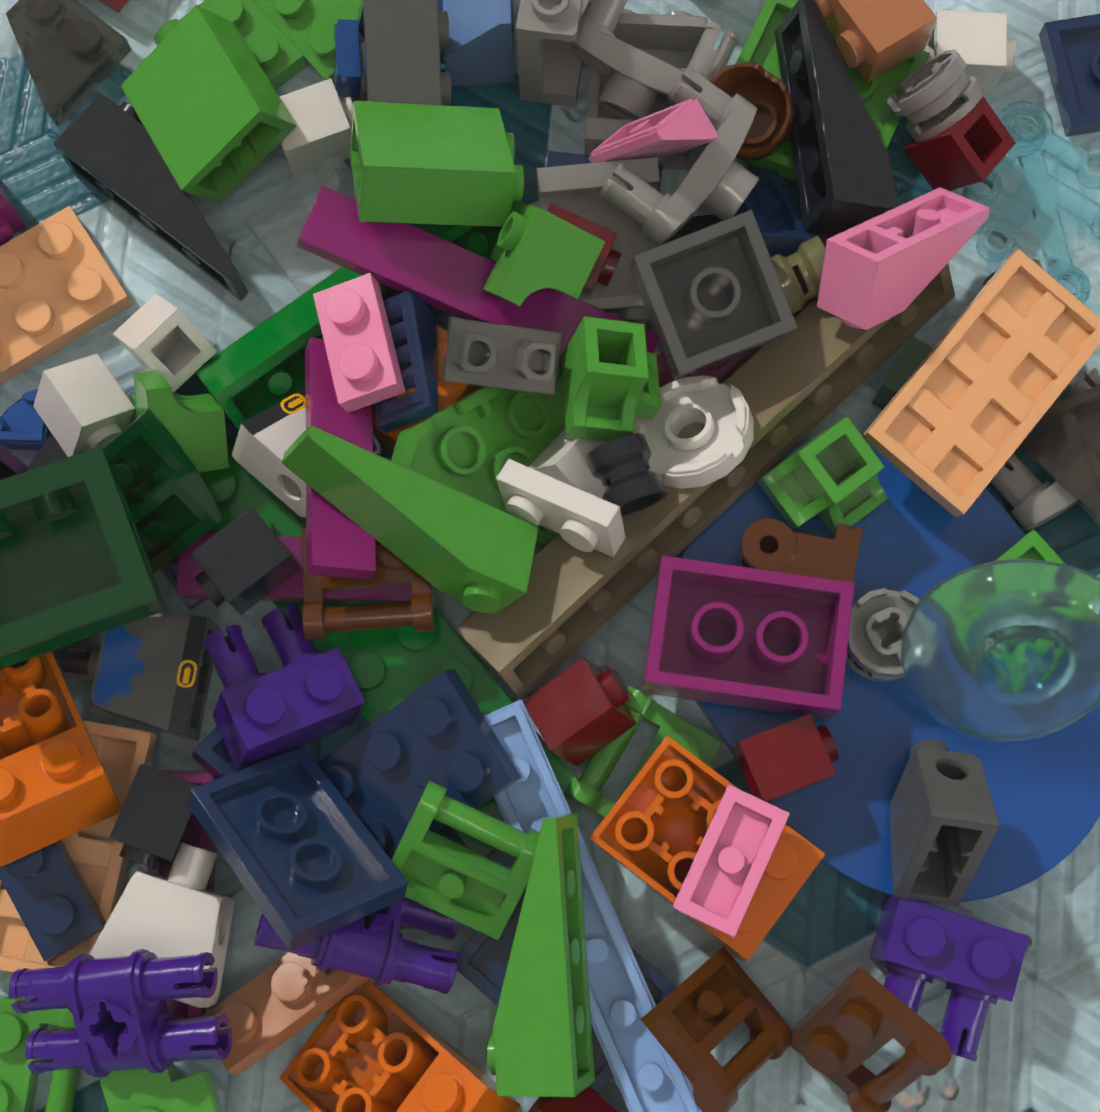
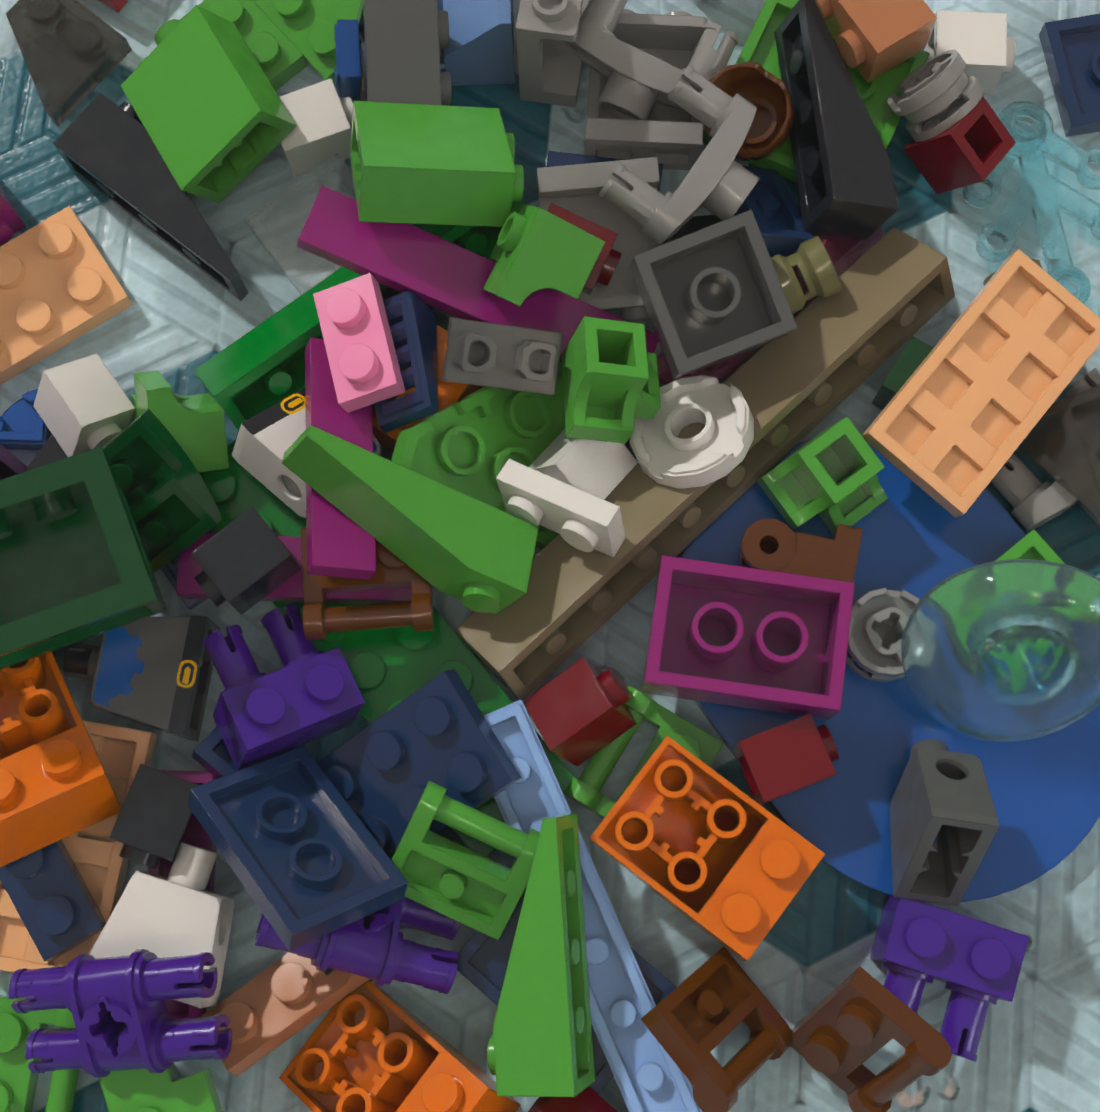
(165, 341): white brick -> none
(624, 469): black wheel -> none
(659, 134): bright pink slope -> none
(731, 861): bright pink plate -> none
(894, 256): bright pink slope -> none

